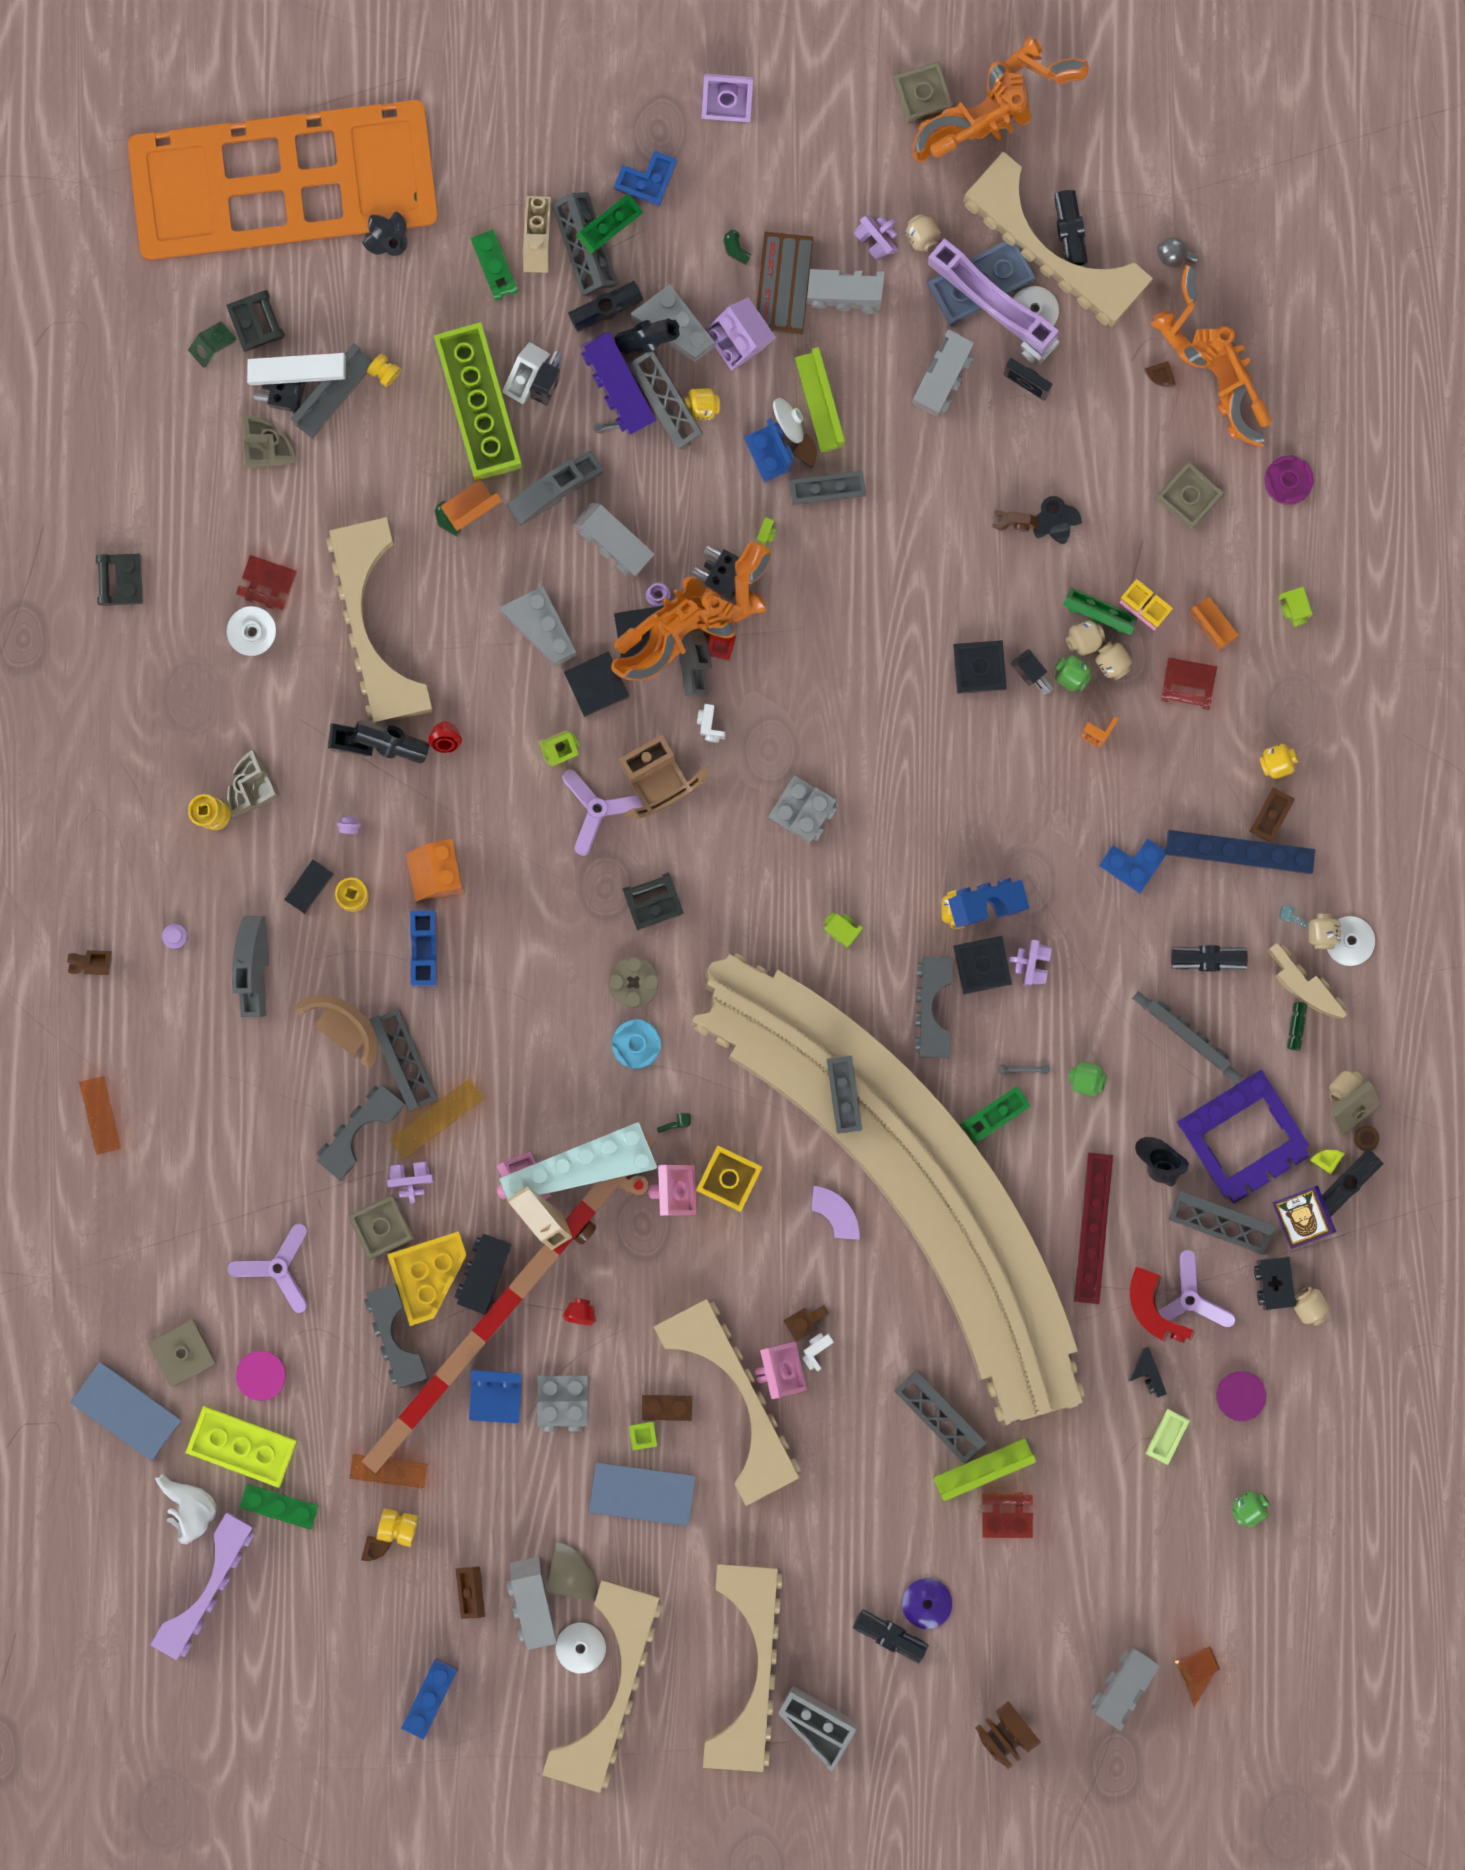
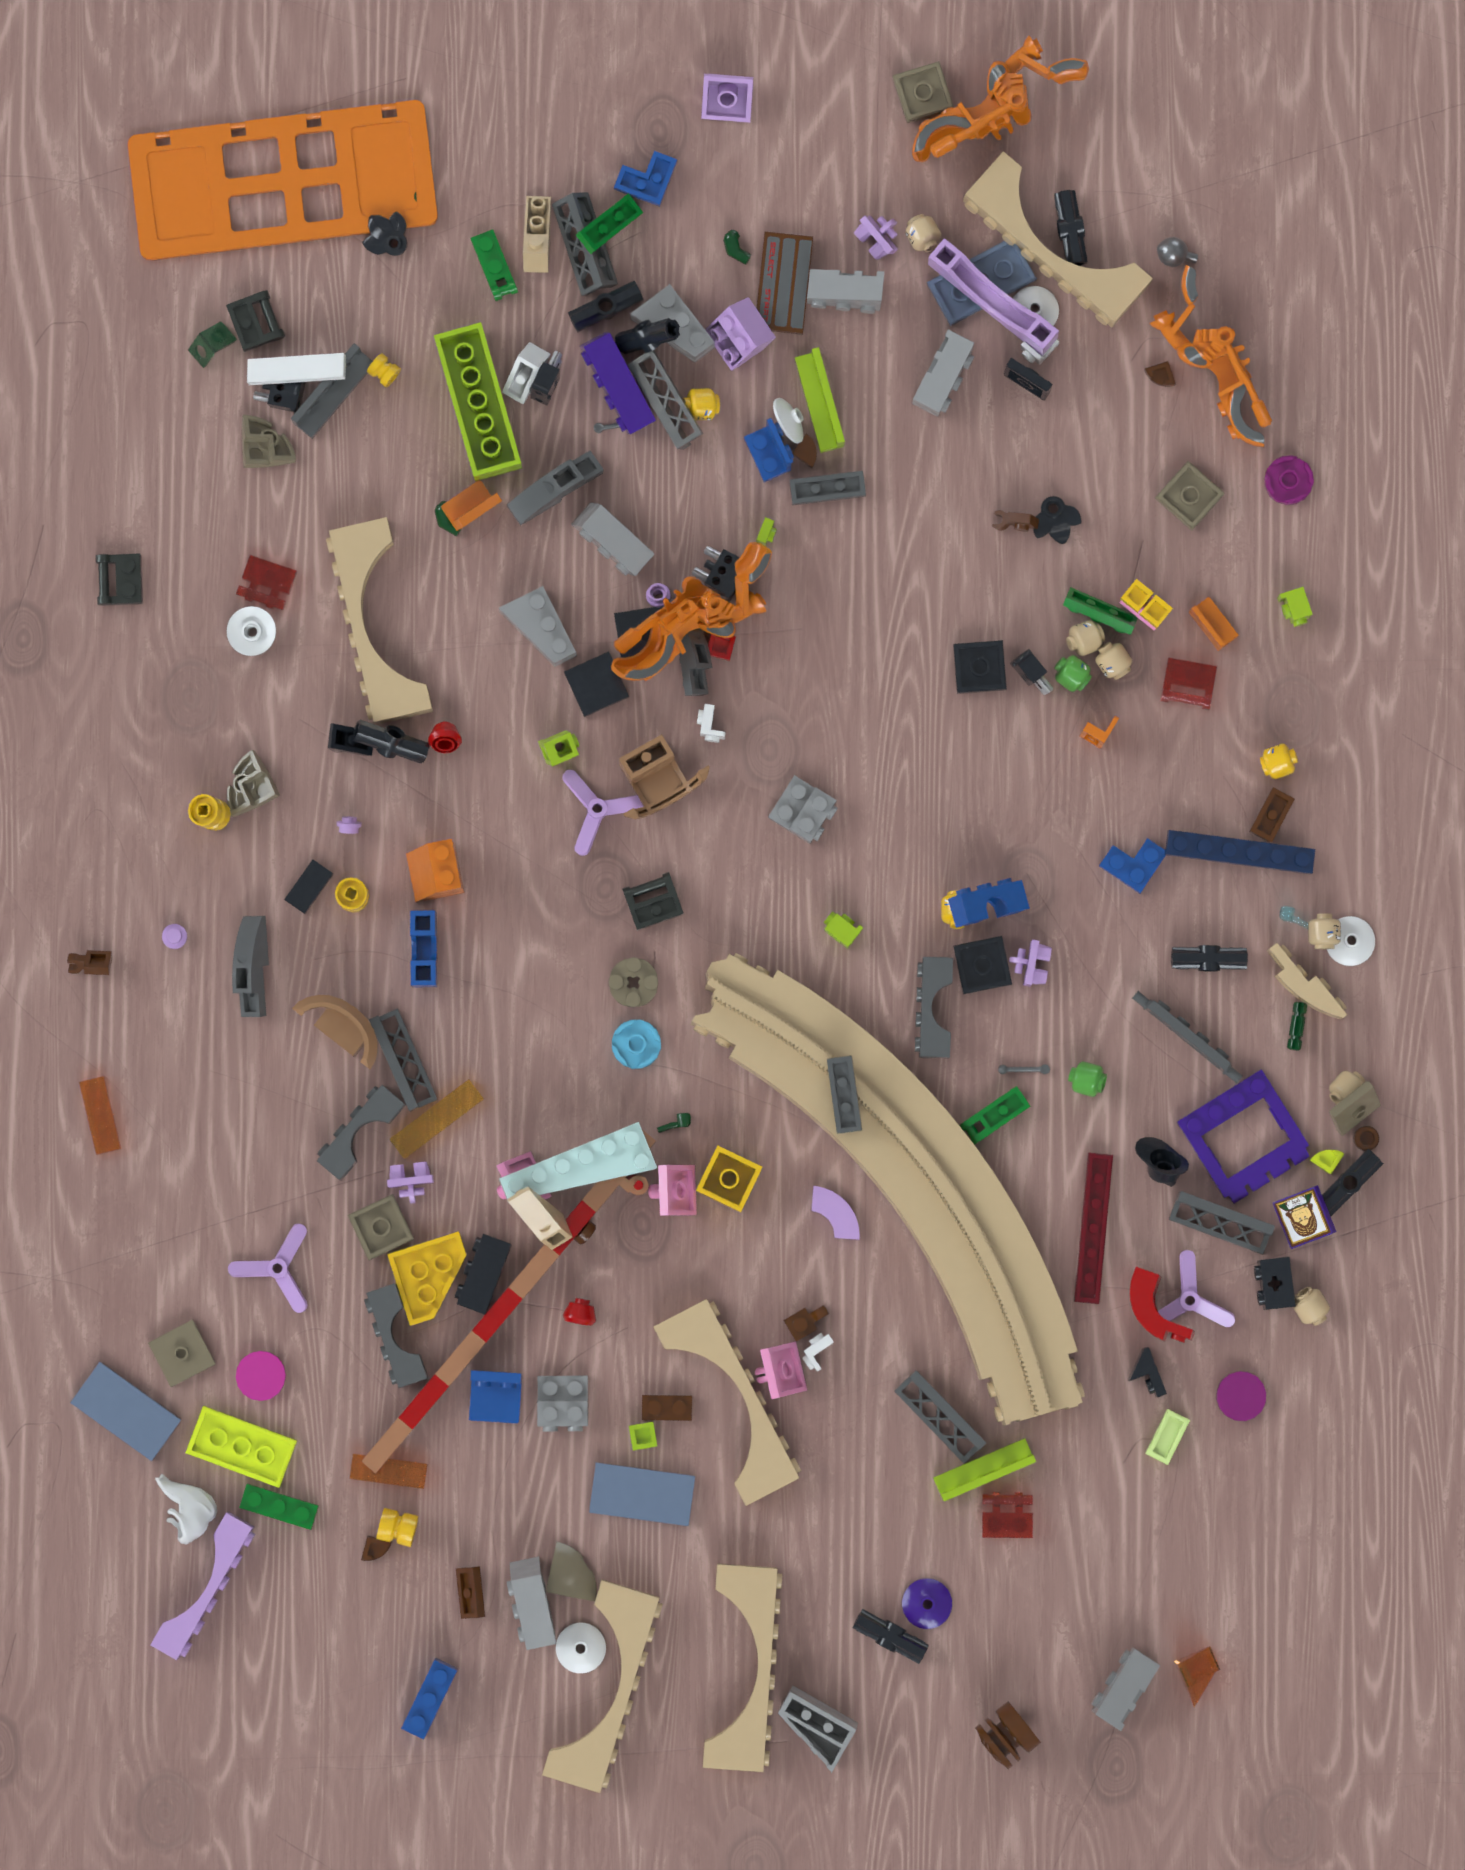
(1250, 1509): bright green head -> none

